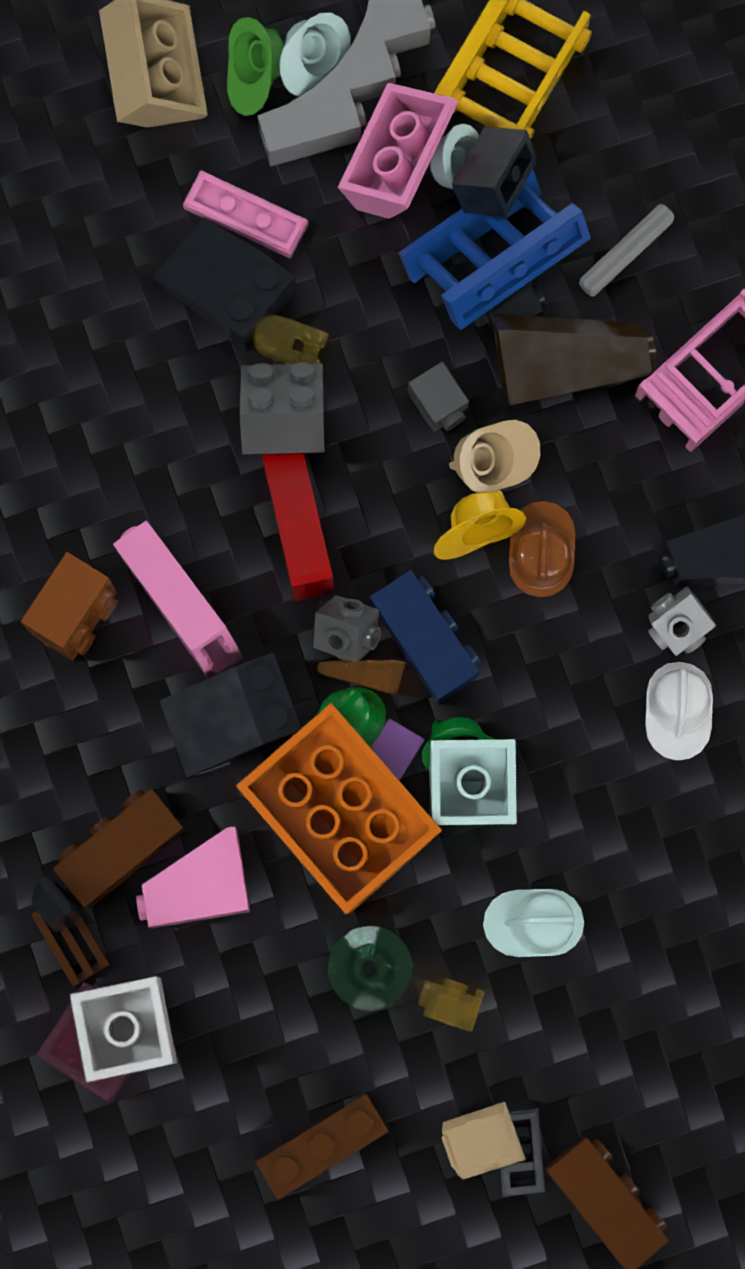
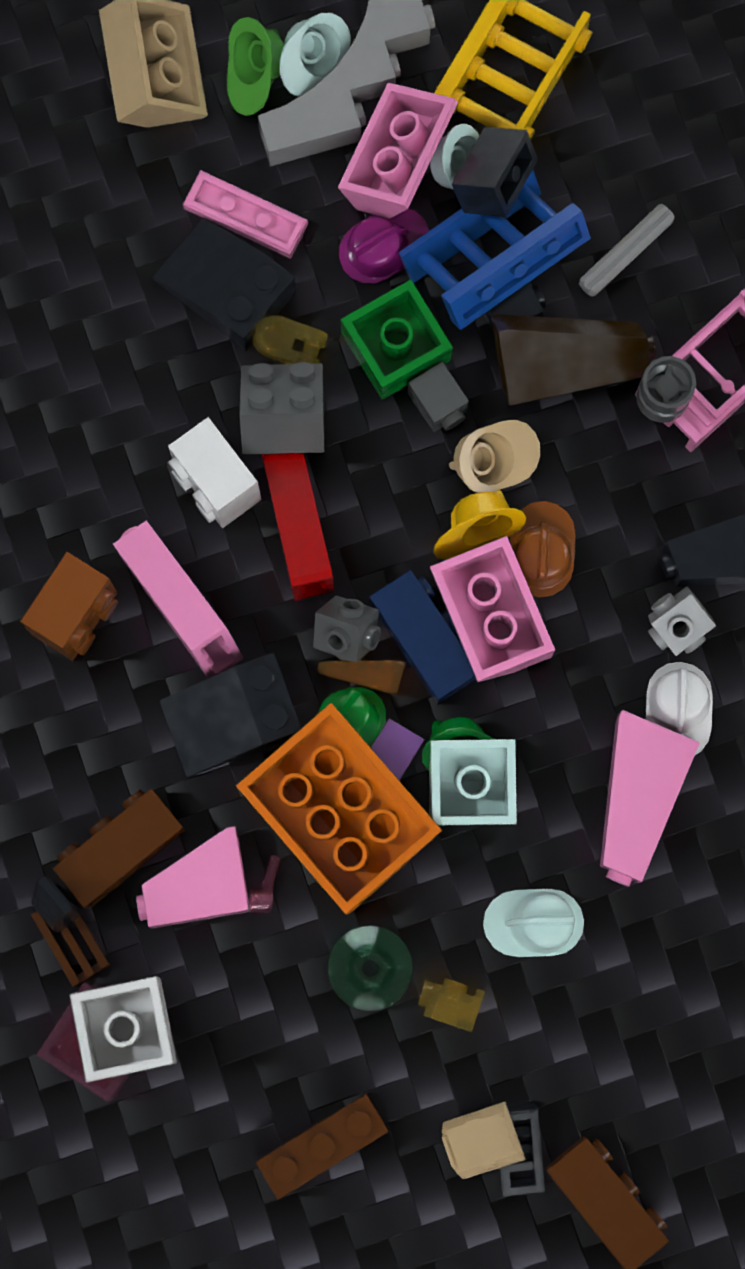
(214, 472): none -> white brick
(262, 900): none -> clear pink hand
(373, 245): none -> magenta piece
(396, 339): none -> green brick
(493, 610): none -> bright pink slope
(642, 789): none -> bright pink slope
(666, 389): none -> dark grey wheel

